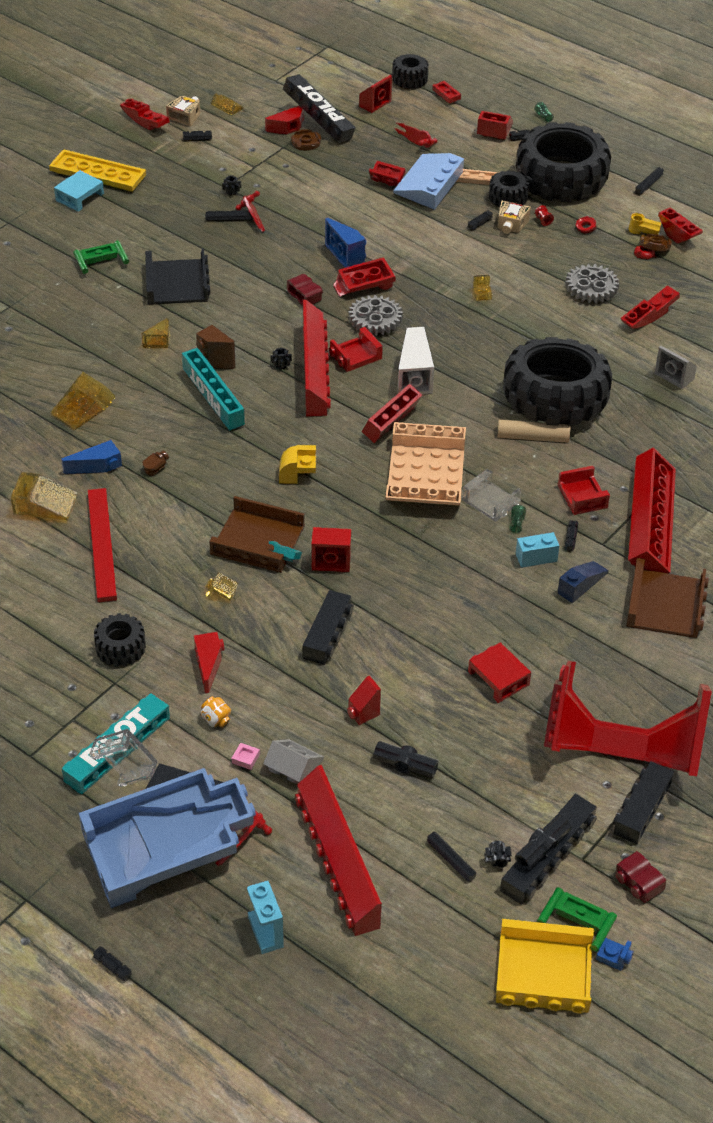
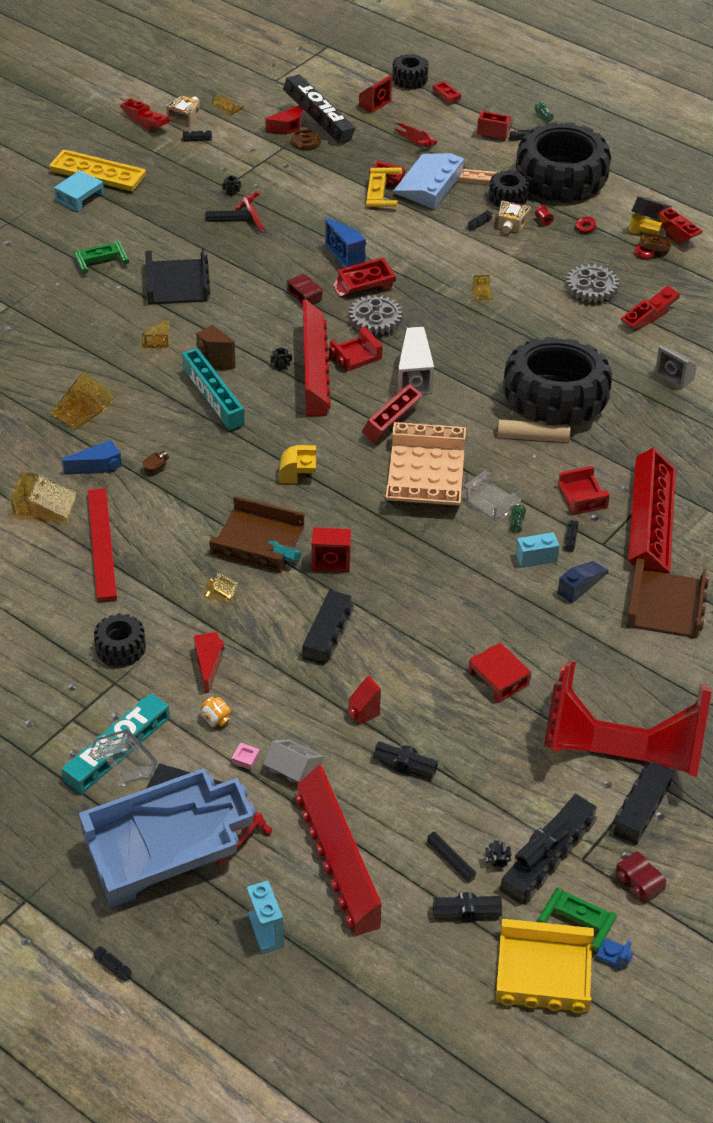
(377, 187): none -> yellow plate
(467, 907): none -> black piece
(649, 180): black axle -> none
(649, 207): none -> black slope

